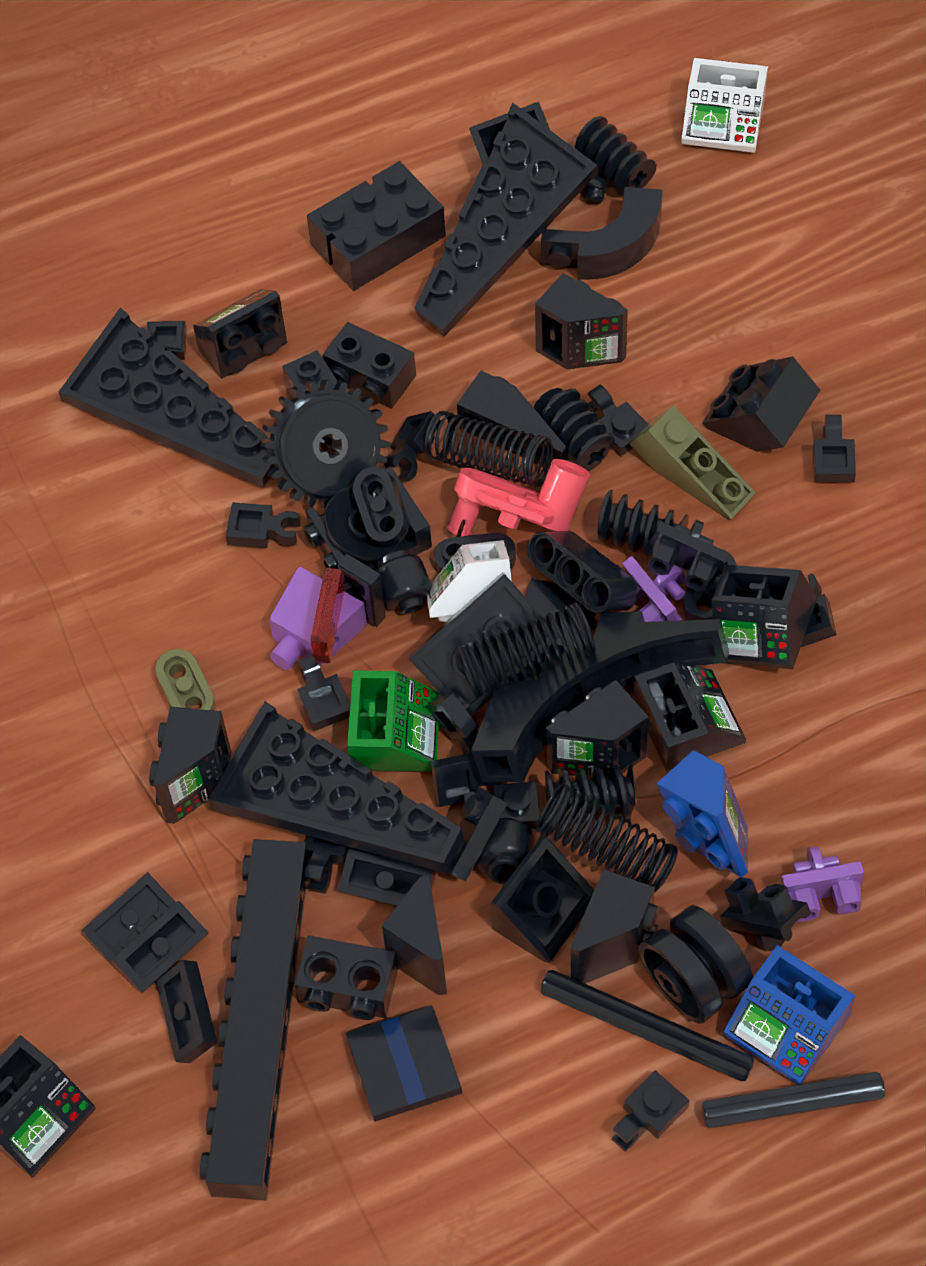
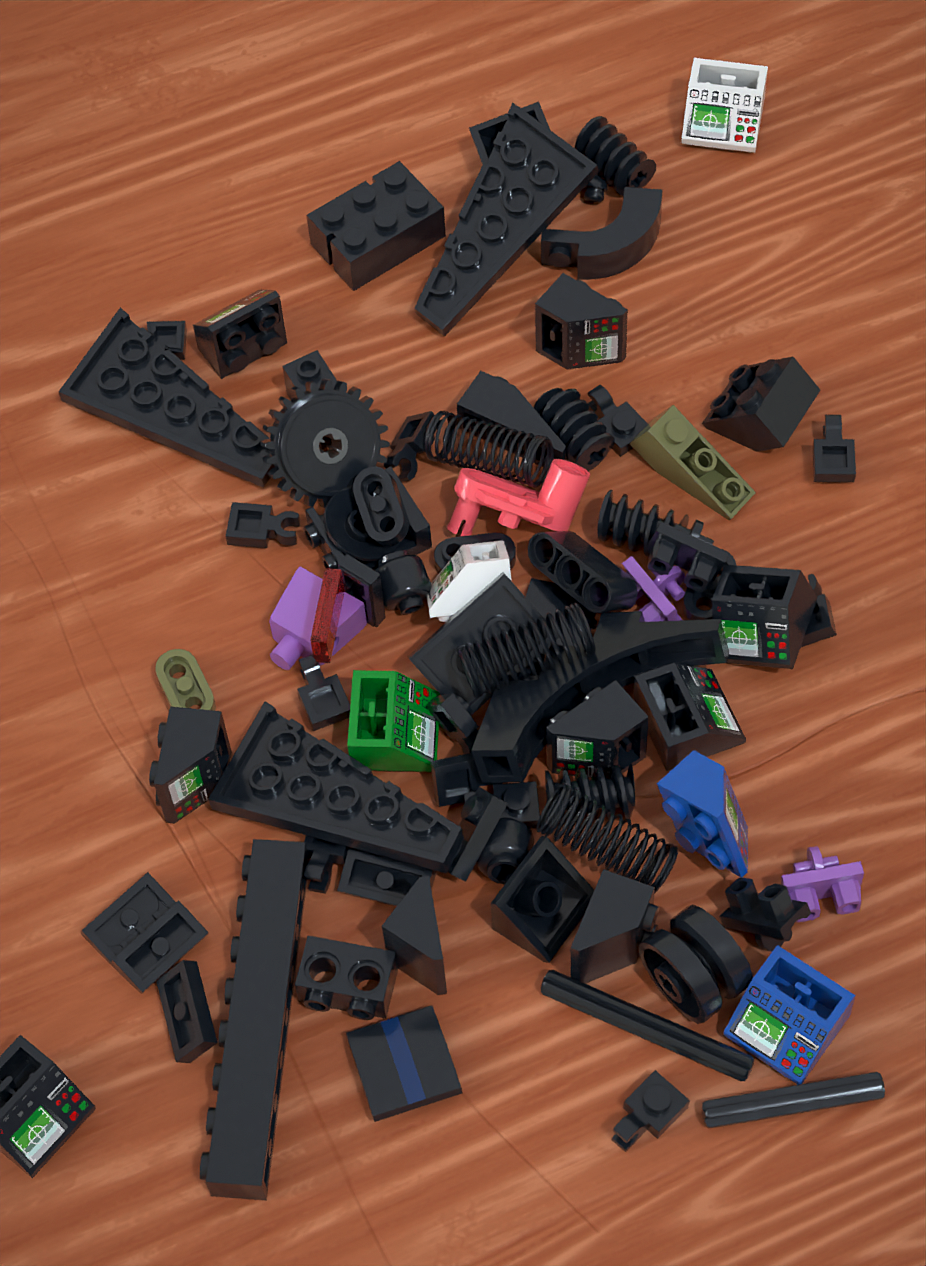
(371, 364): black brick -> none

